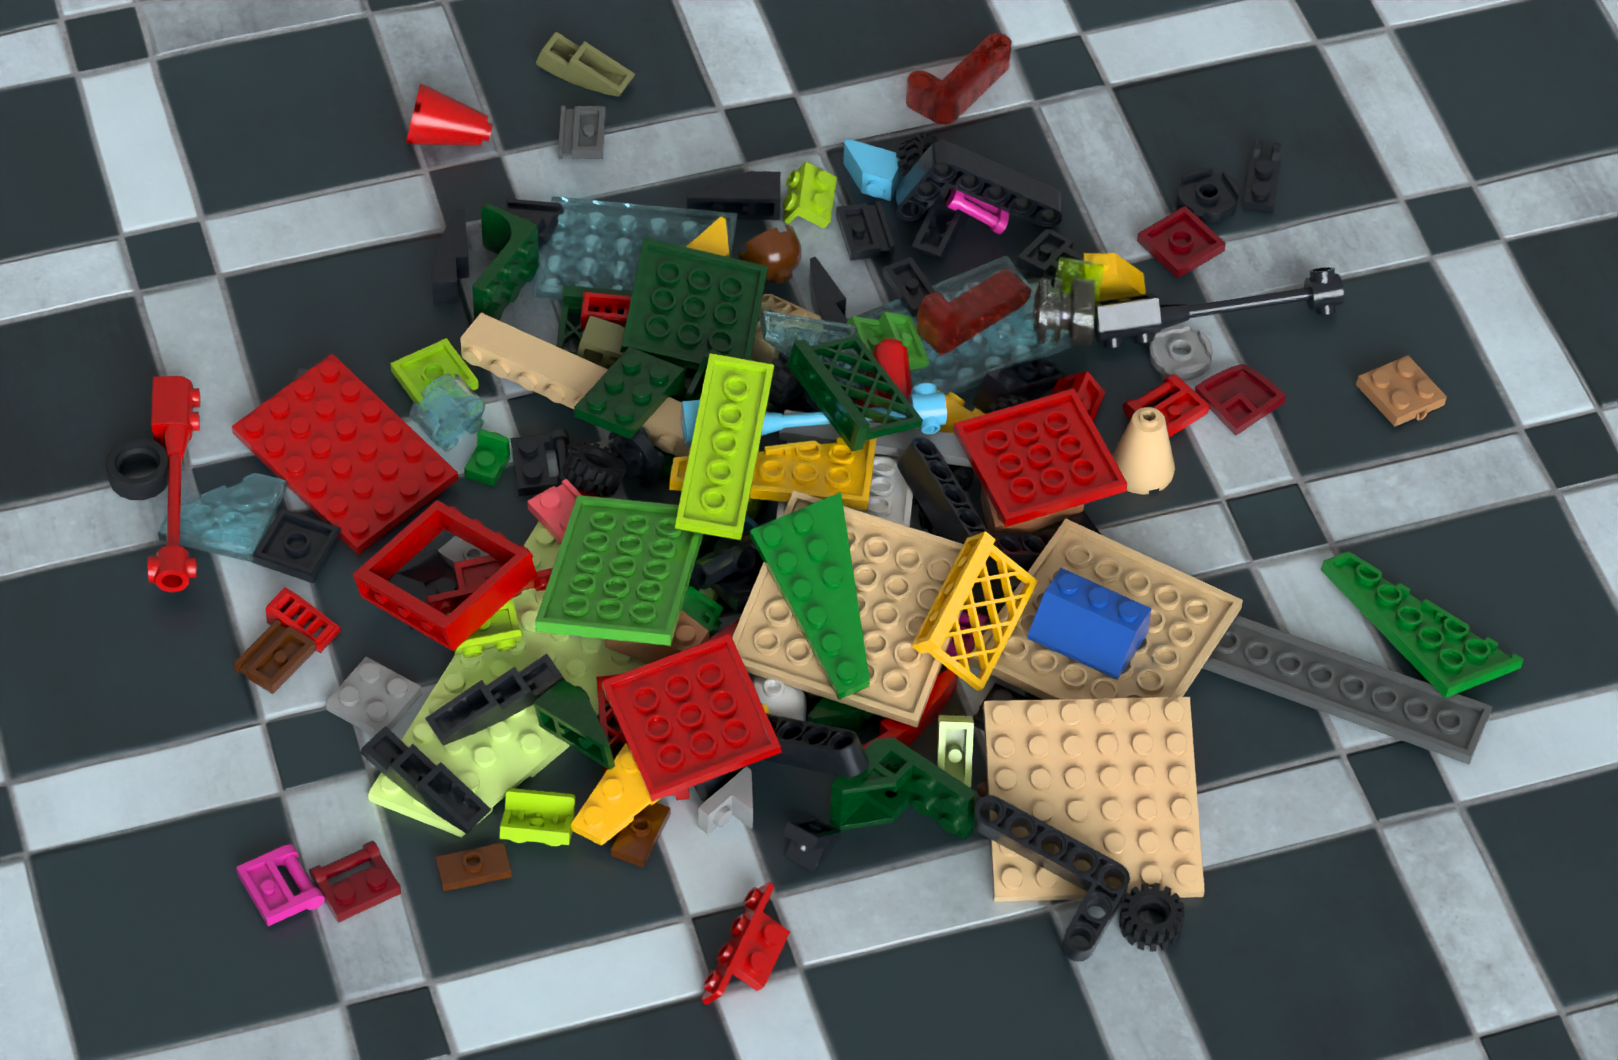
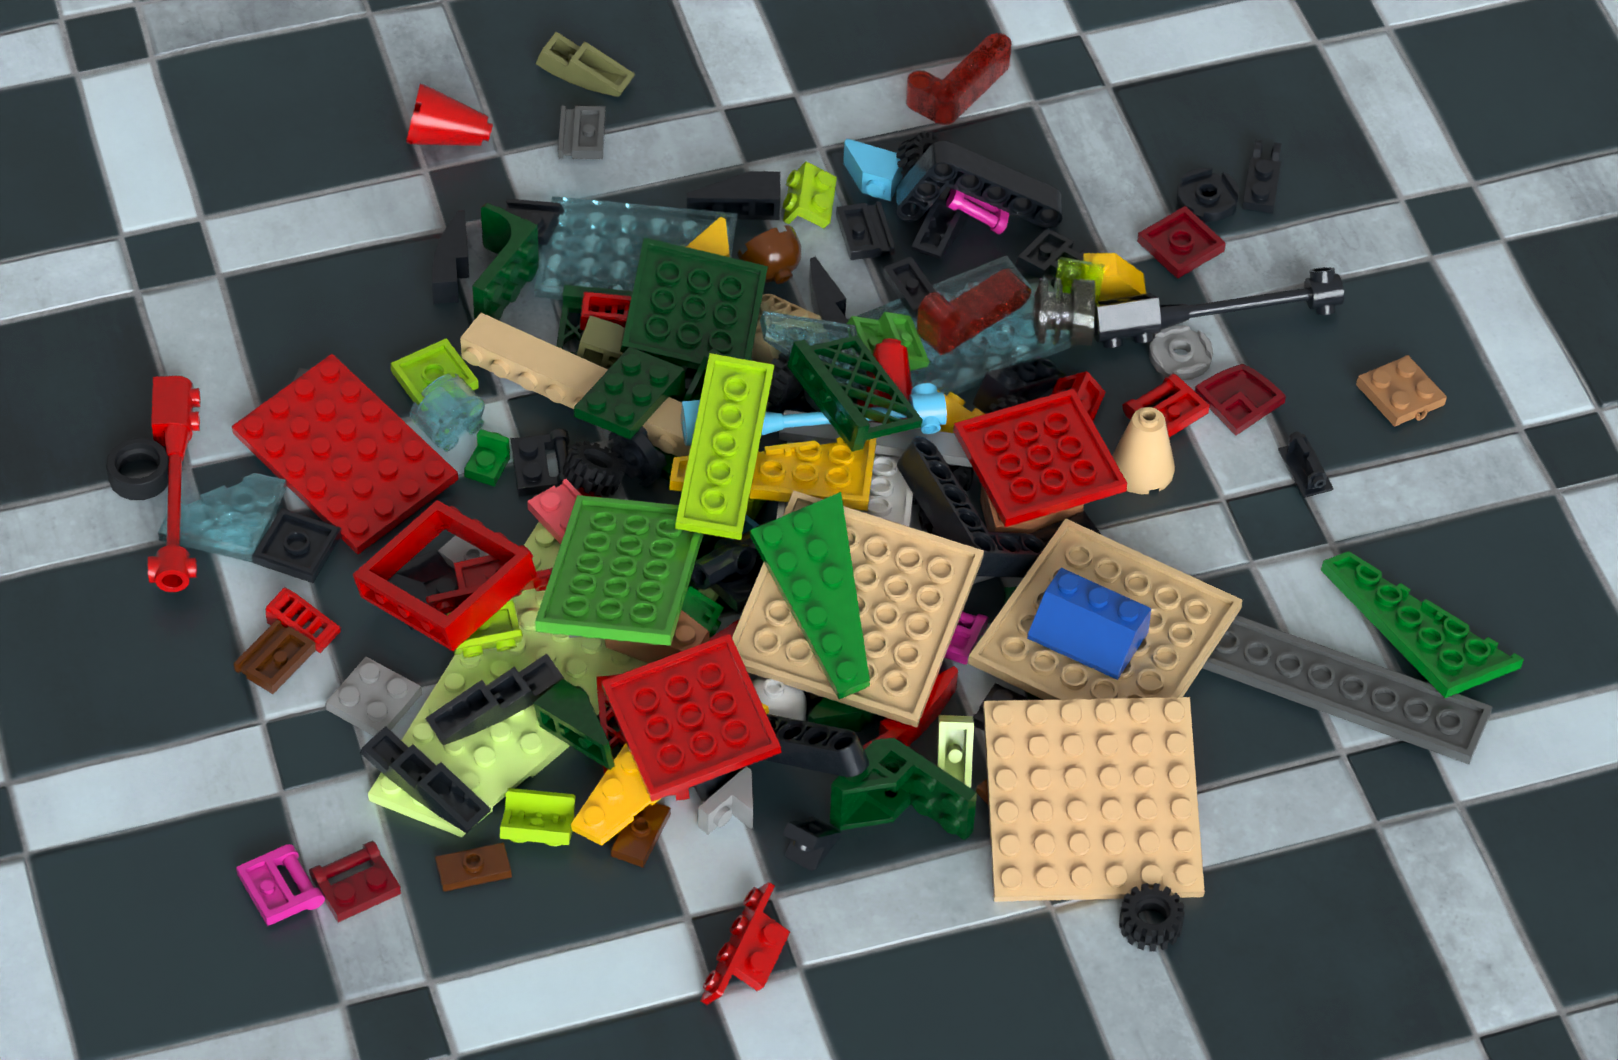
(957, 591): yellow fence -> none
(1061, 865): black beam -> none
(1304, 466): none -> black hinge

